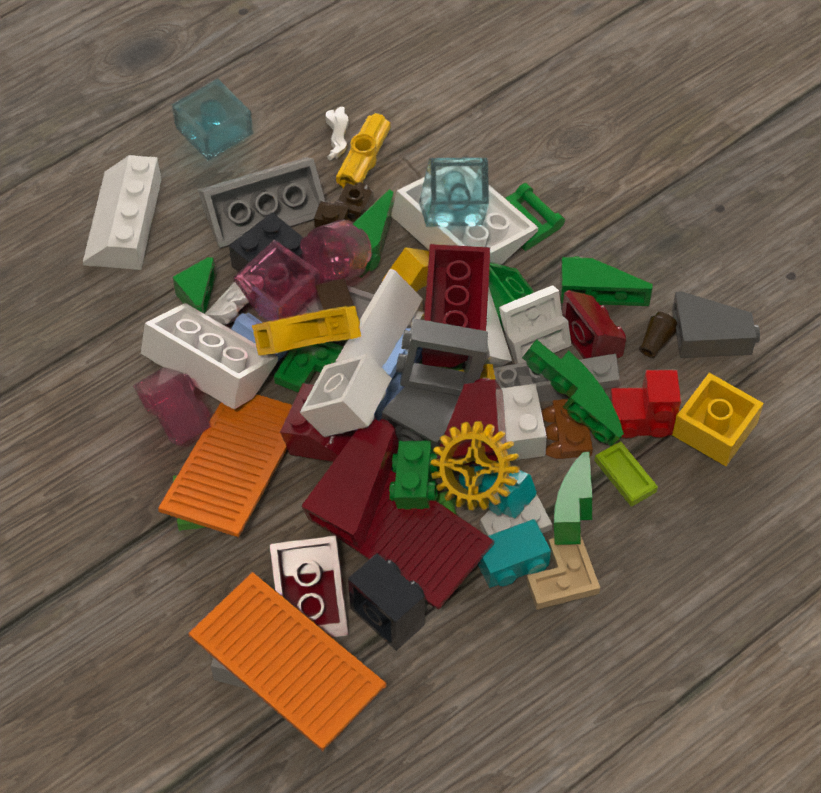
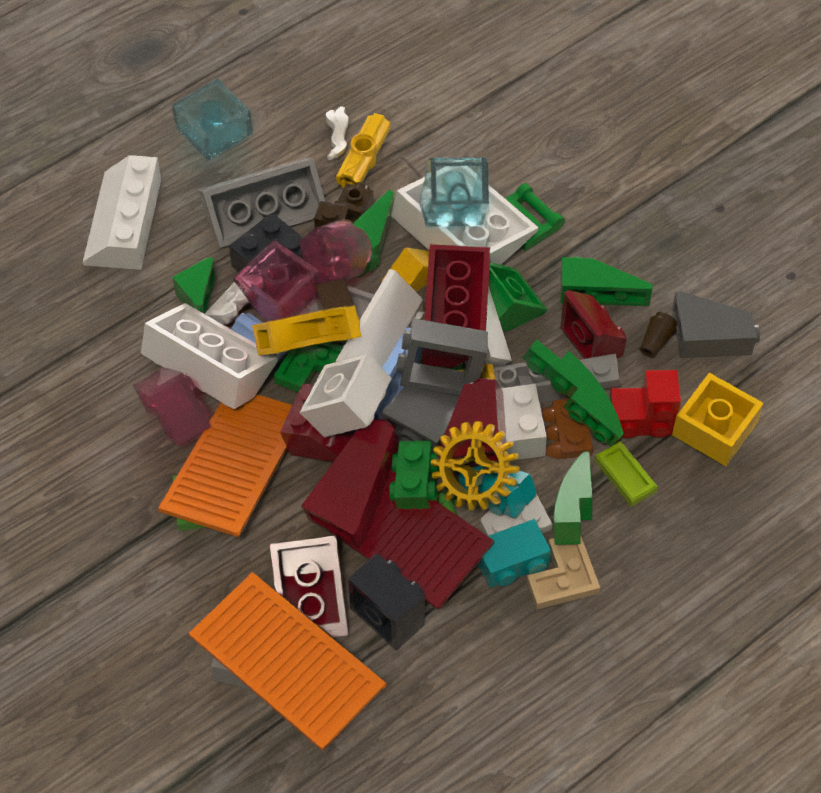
(535, 319): white slope -> none

